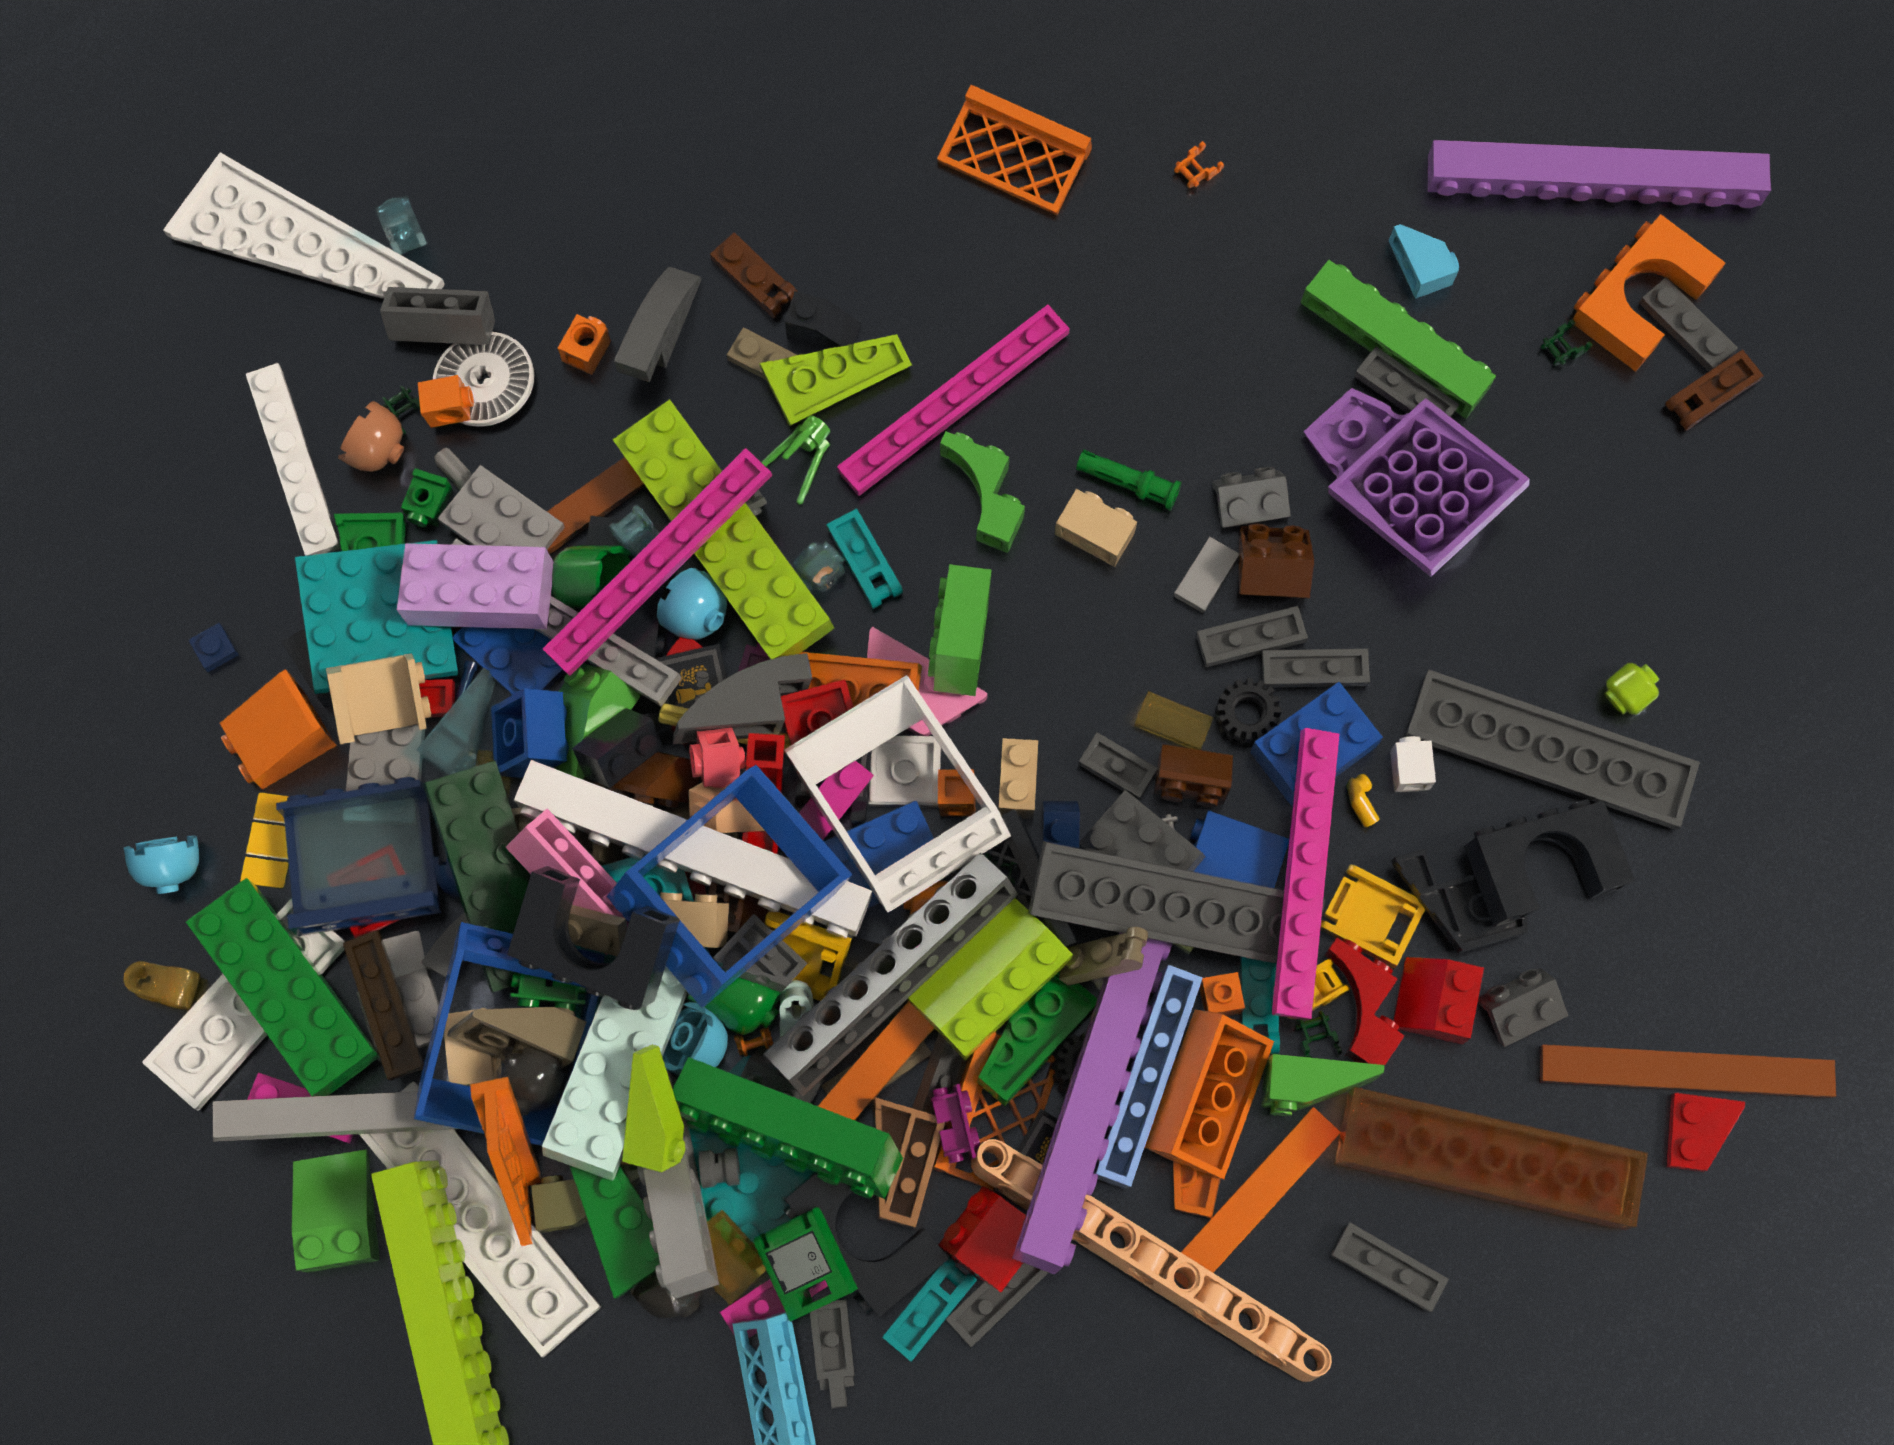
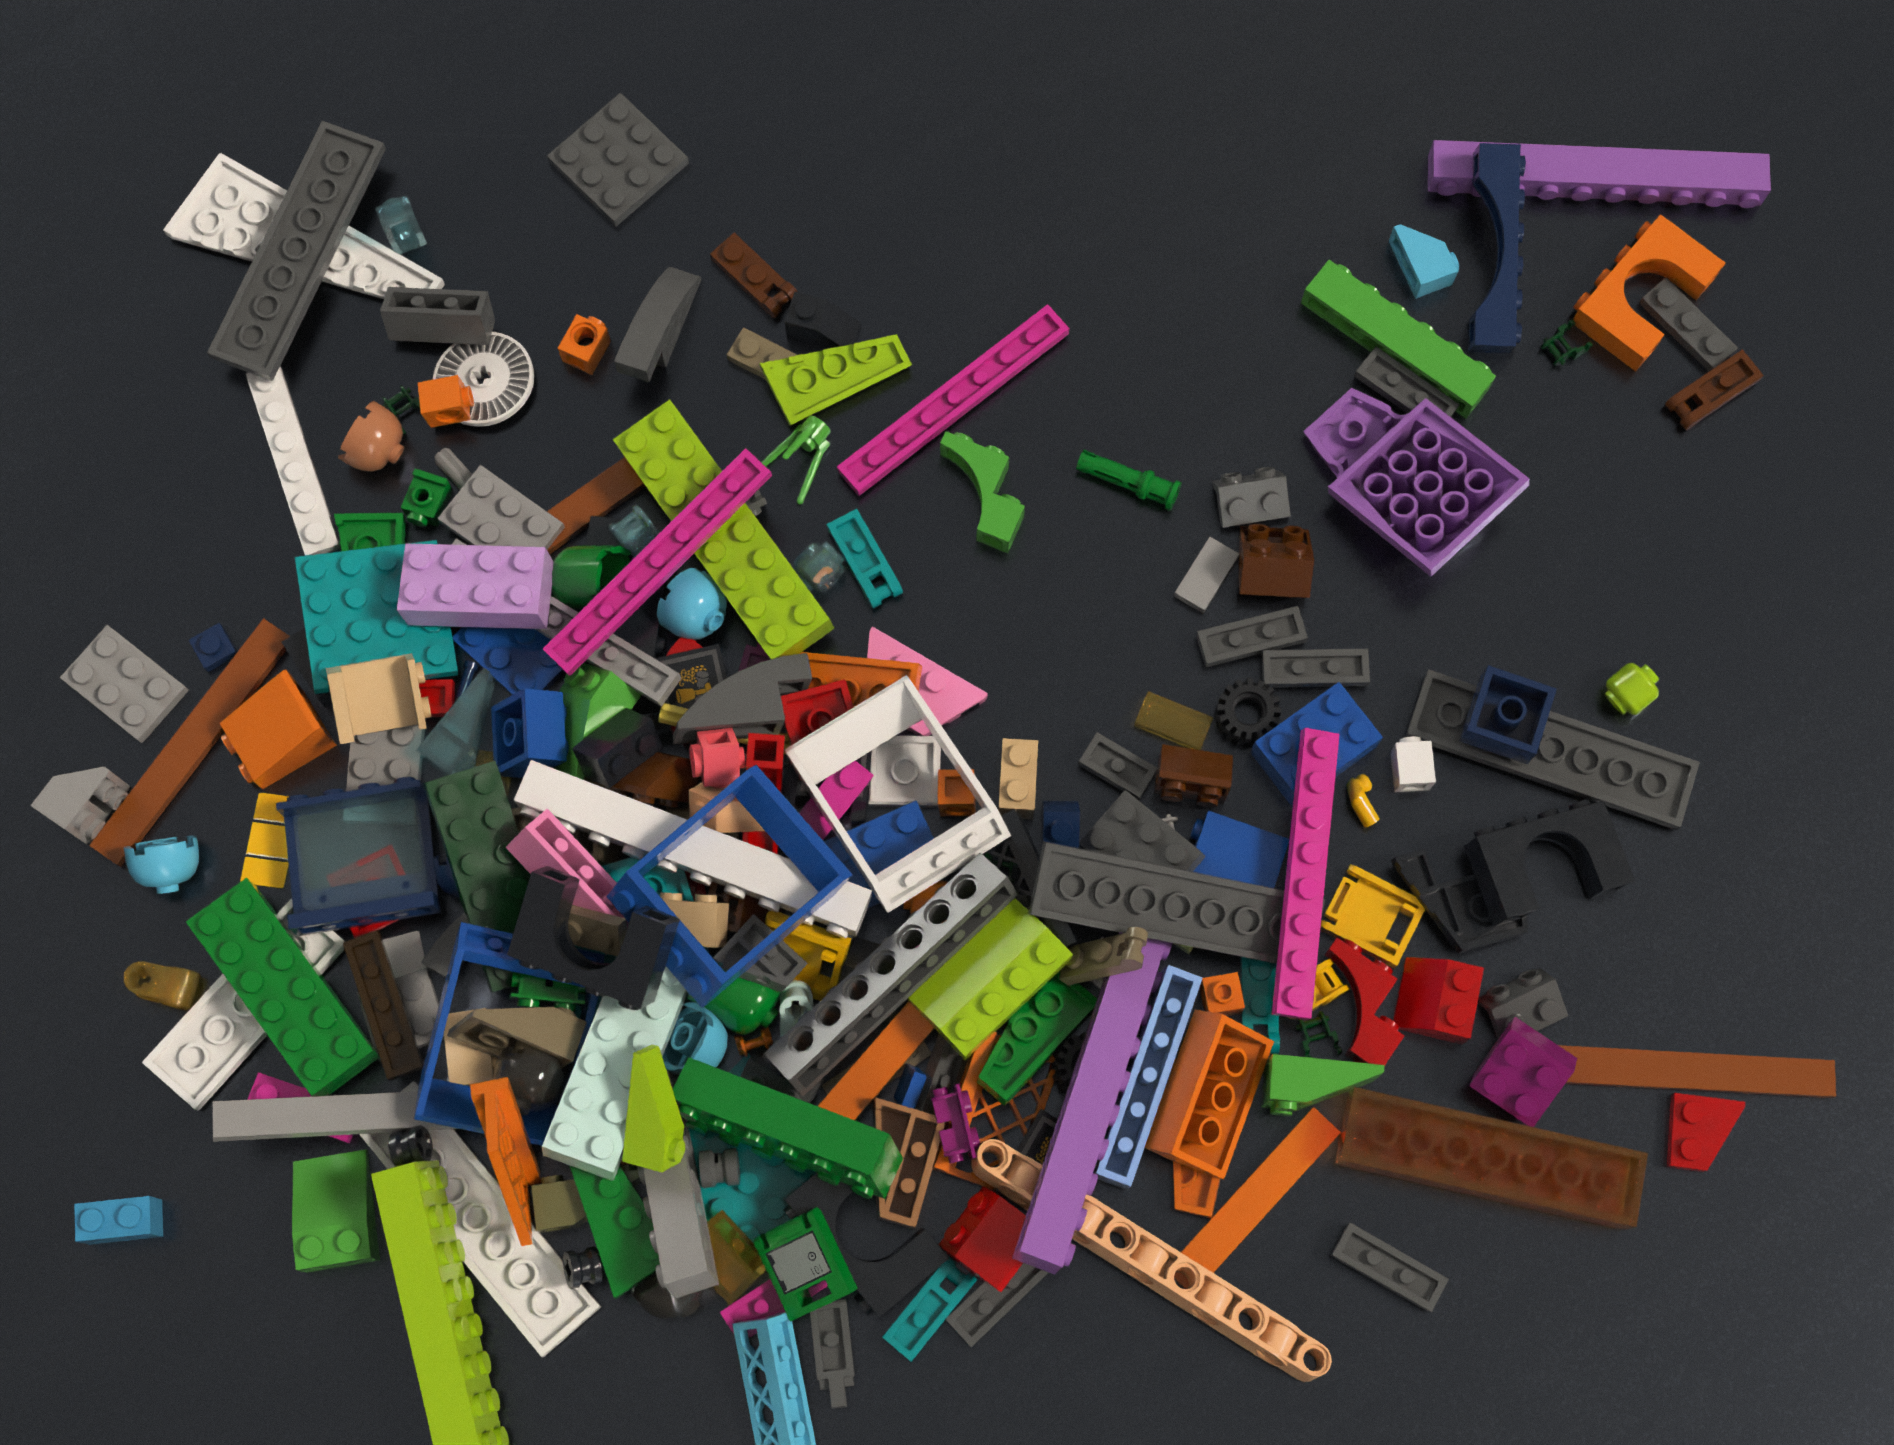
(82, 800): none -> light grey slope
(118, 1220): none -> dark azure brick
(124, 684): none -> light grey plate
(190, 743): none -> dark orange tile
(296, 251): none -> dark grey plate
(410, 1146): none -> black wheel
(582, 1267): none -> black wheel
(618, 159): none -> dark grey plate
(910, 1086): none -> blue tile
(959, 630): bright green brick -> none
(1033, 128): orange fence -> none
(1096, 526): tan brick -> none
(1207, 173): orange piece -> none
(1497, 181): none -> dark blue arch
(1508, 715): none -> dark blue brick
(1523, 1072): none -> magenta brick

